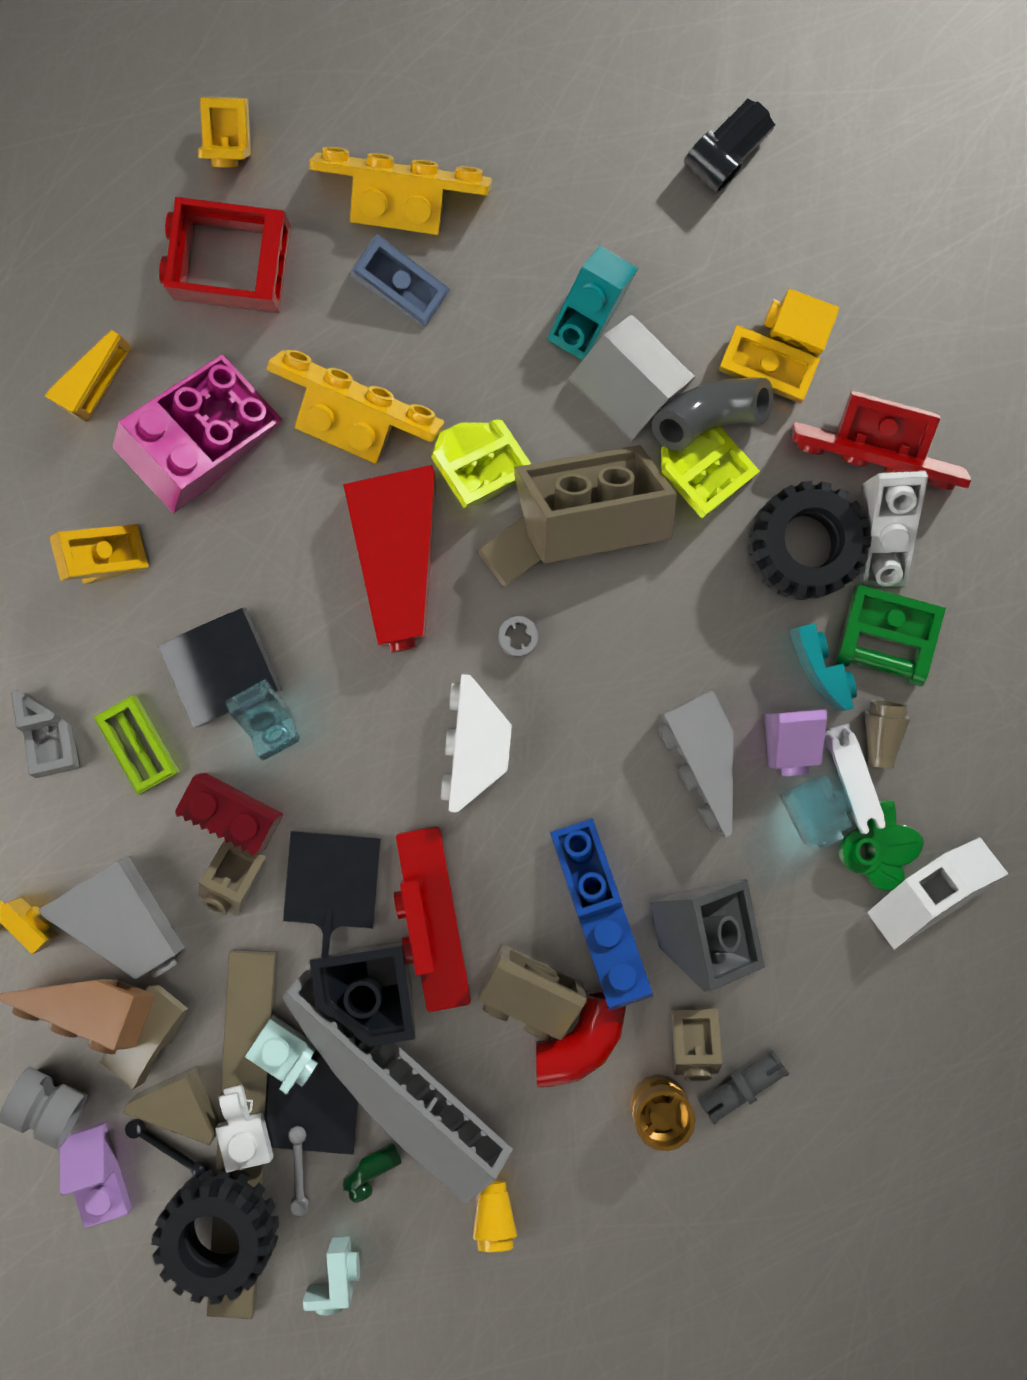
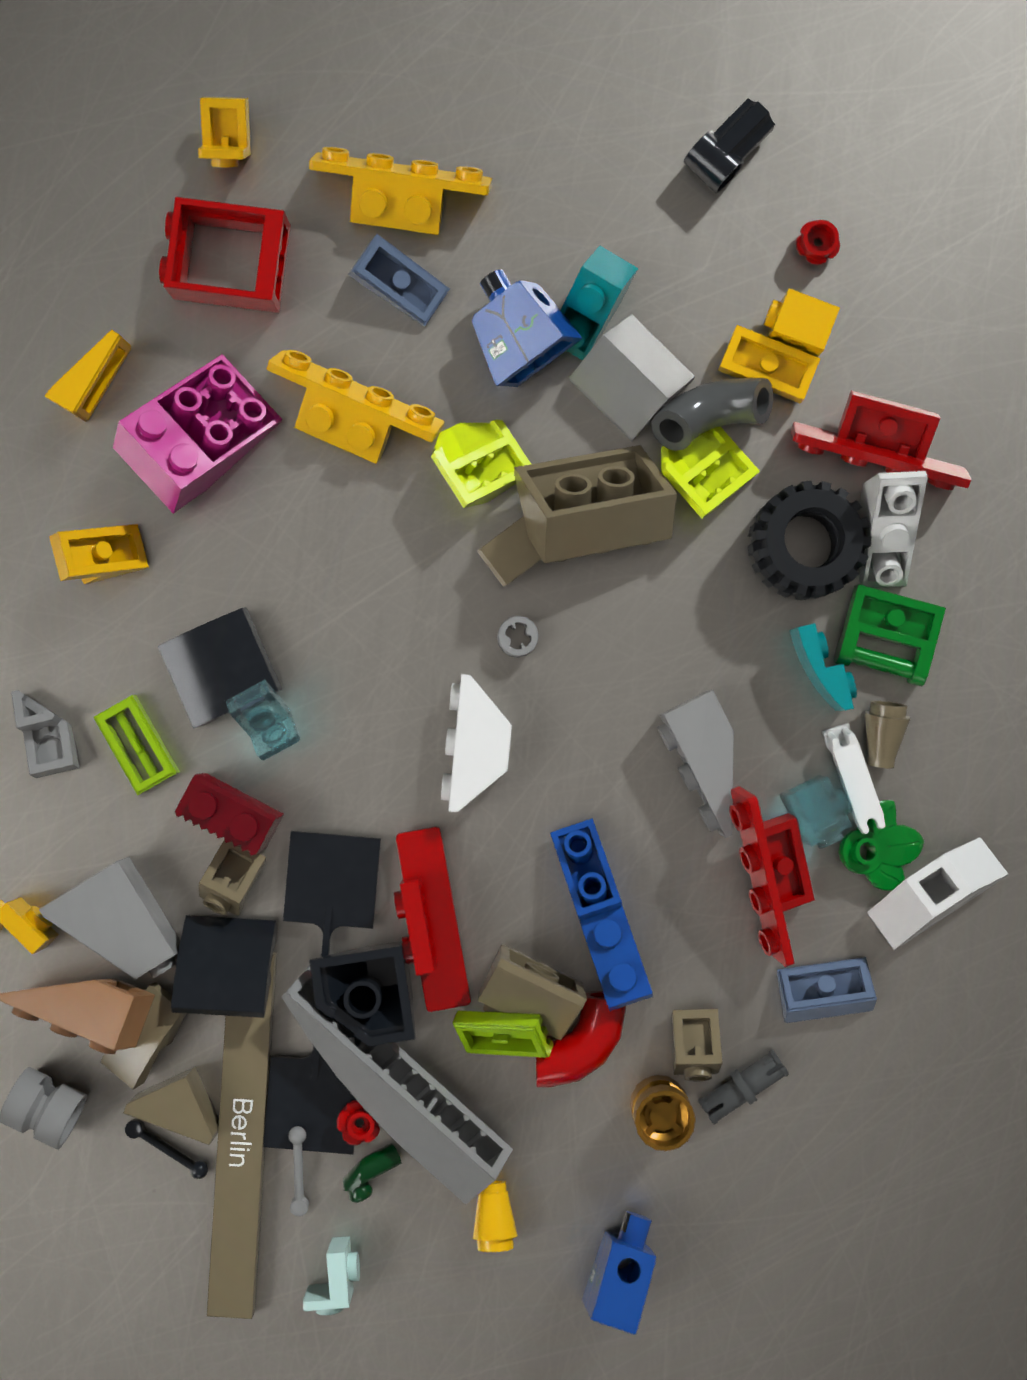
(93, 1175): lavender slope -> none
(194, 1265): black tyre -> none
(224, 966): none -> black slope
(243, 1136): white plate -> none
(283, 1053): light aqua bracket -> none
(351, 1133): none -> red plate
(394, 545): red slope -> none
(503, 1033): none -> lime tile
(520, 329): none -> torso
(619, 1294): none -> blue torso
(710, 933): dark grey slope -> none
(776, 867): none -> red bracket
(795, 740): lavender slope -> none
(820, 230): none -> red plate
(826, 990): none -> sand blue slope

